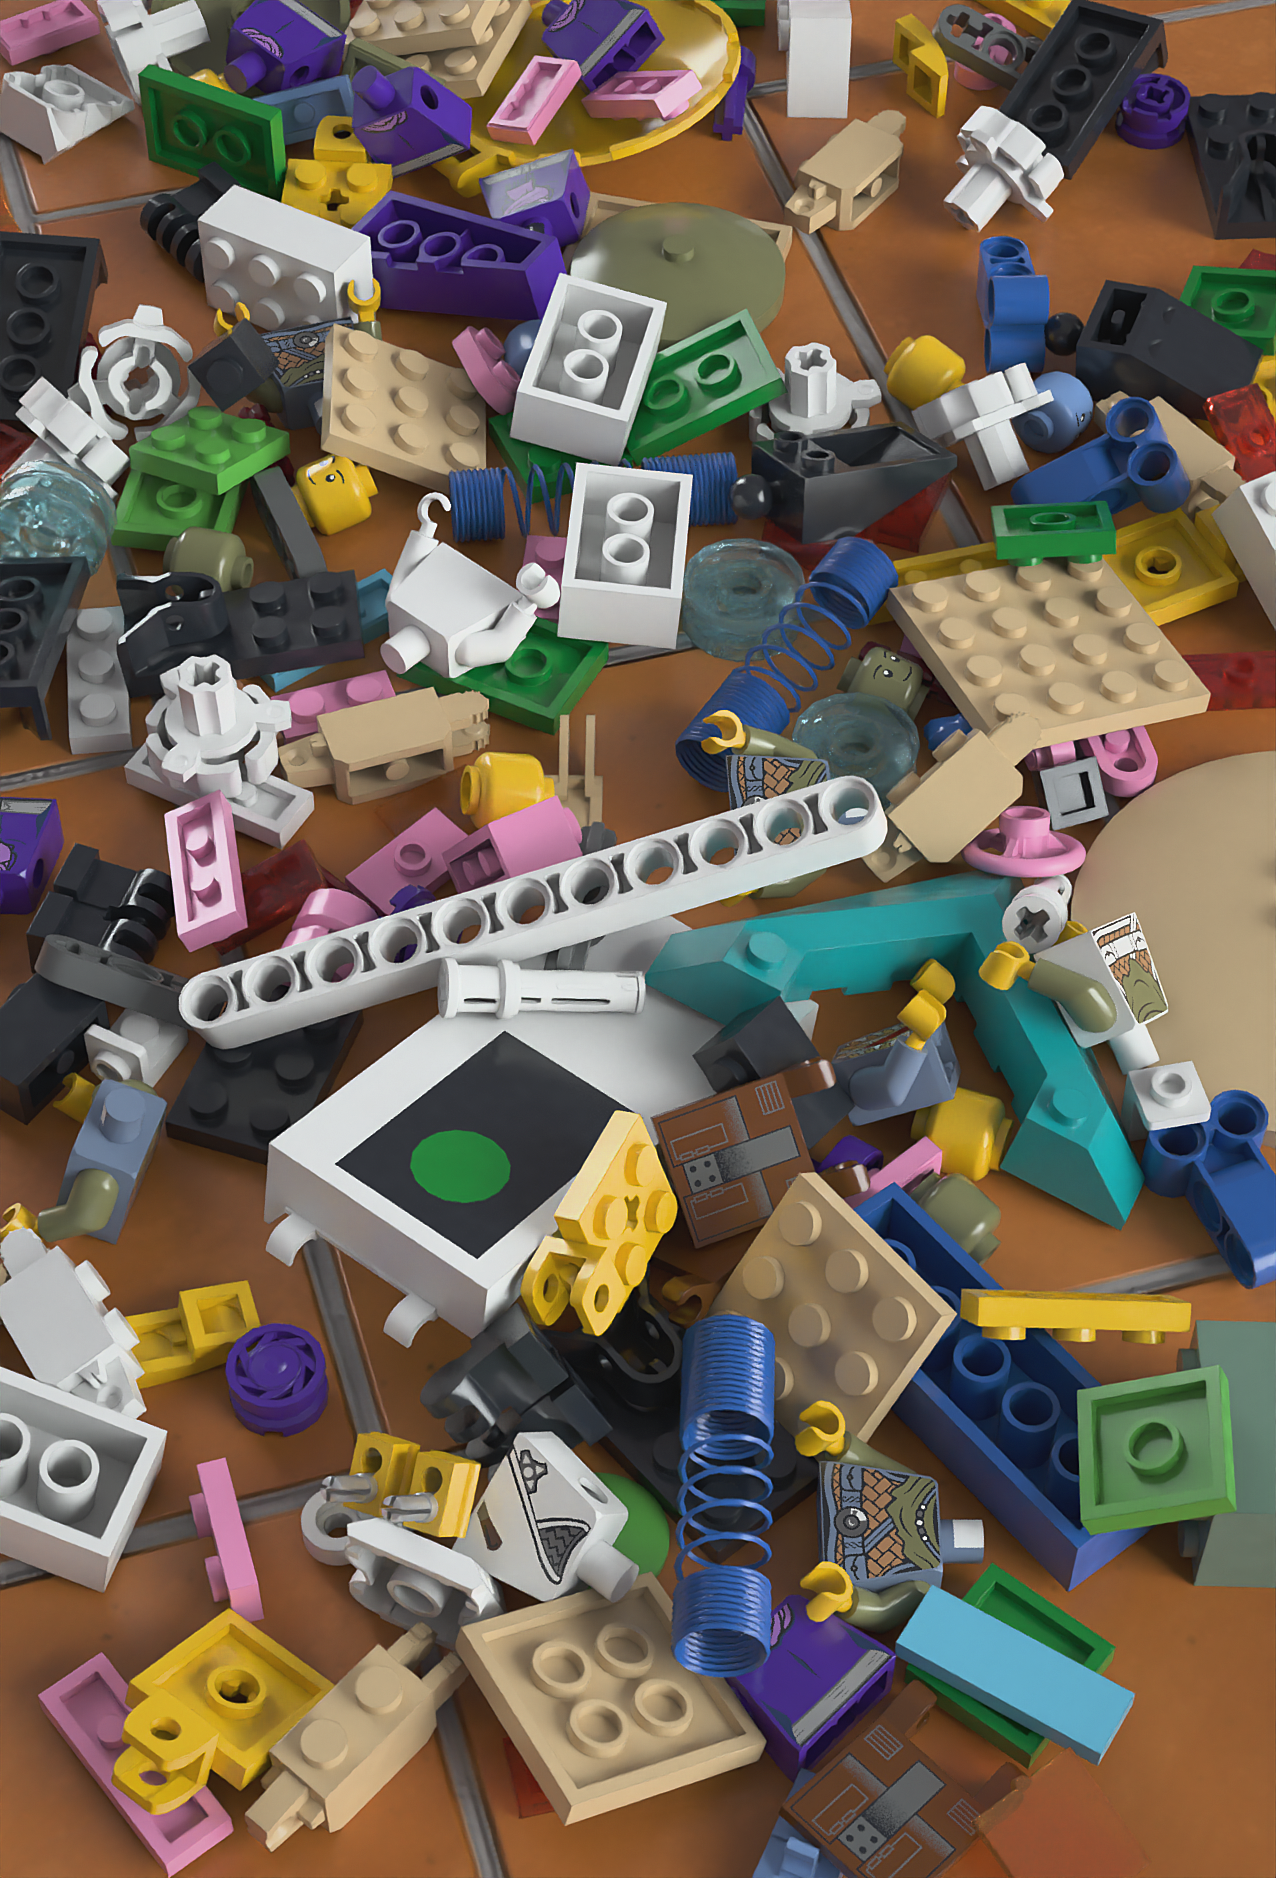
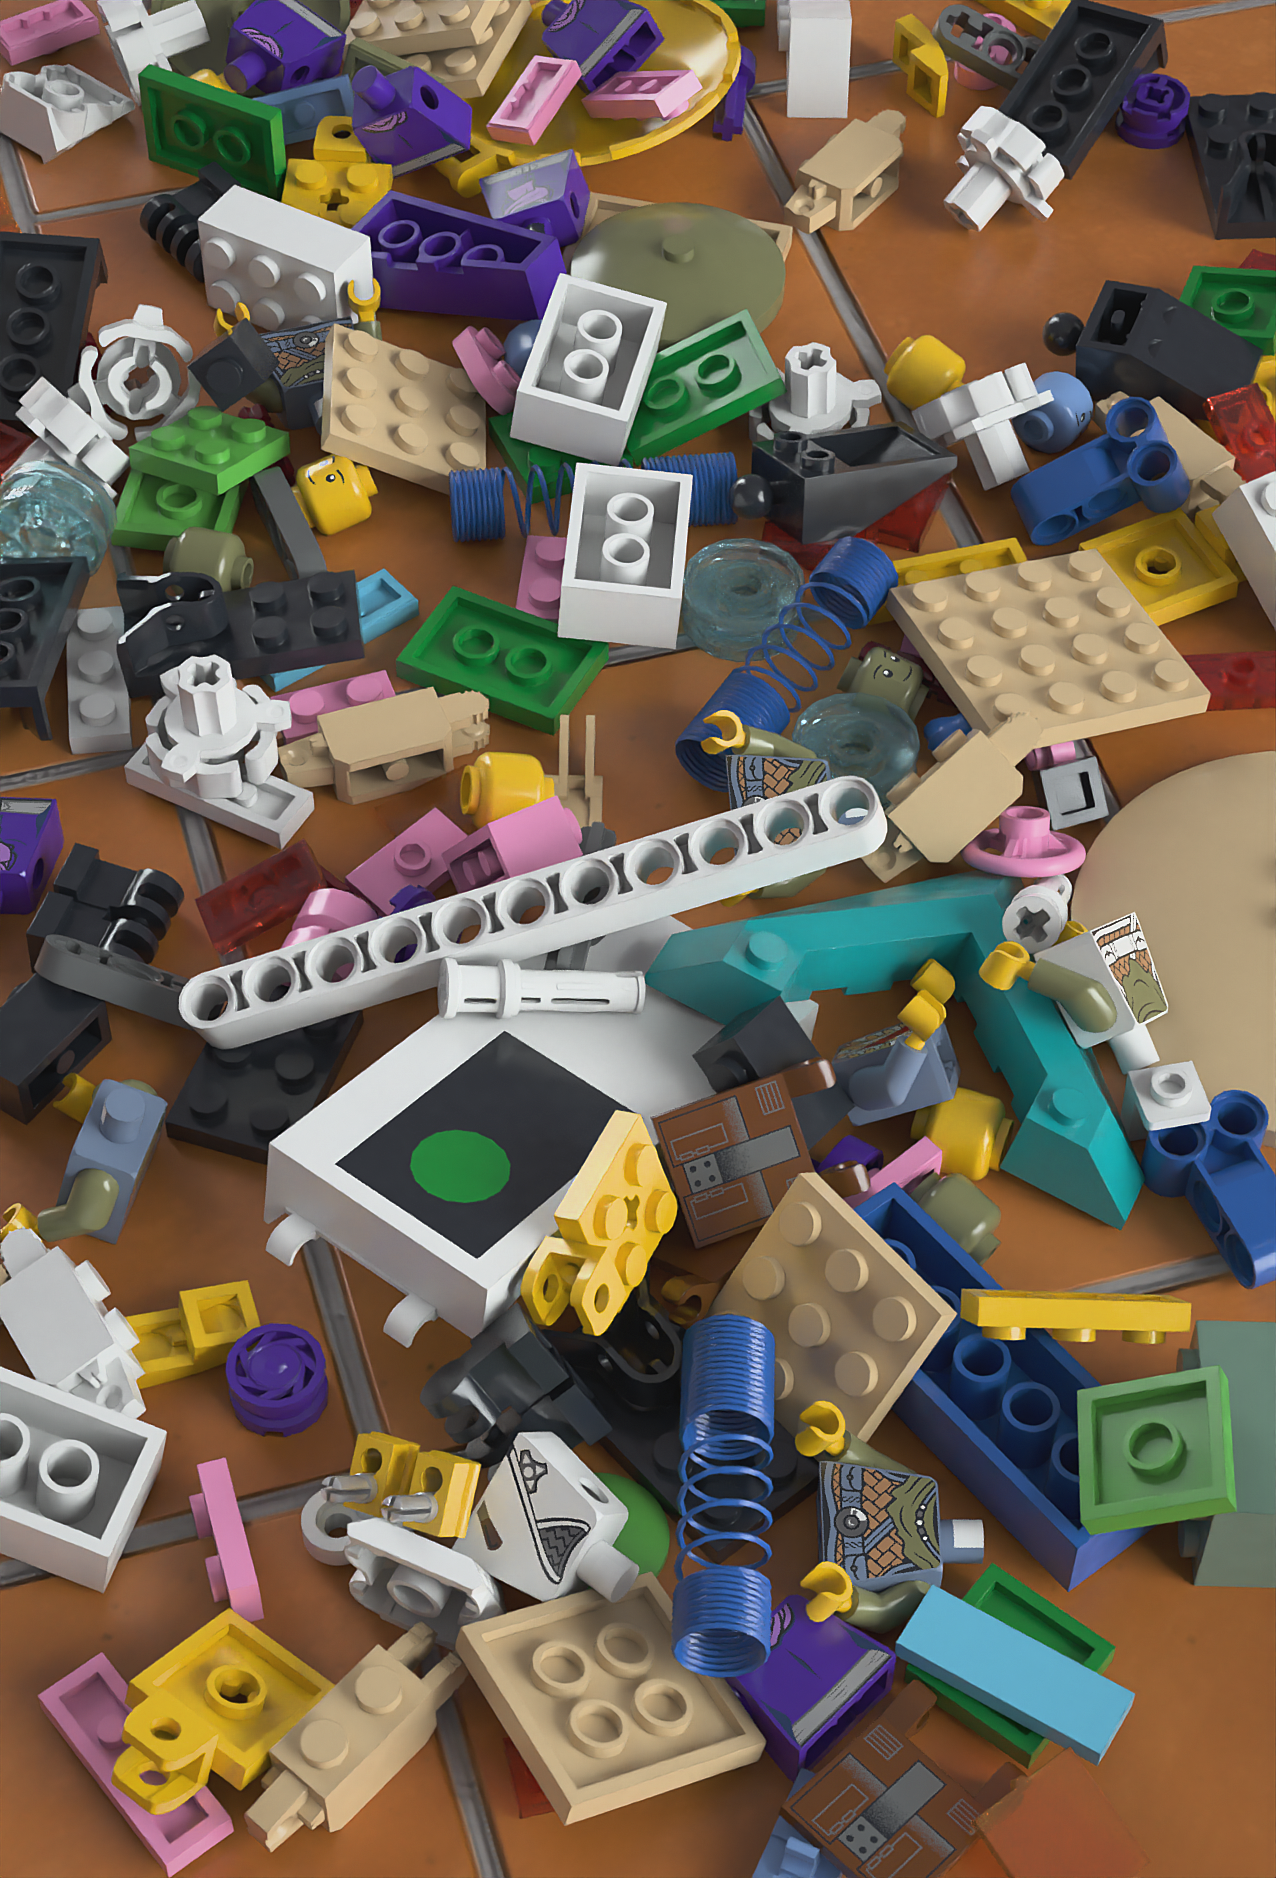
(134, 1048): white bracket -> none
(205, 871): bright pink plate -> none
(455, 610): white torso -> none
(1011, 305): blue piece -> none
(1053, 530): green plate -> none
(1124, 760): bright pink plate -> none

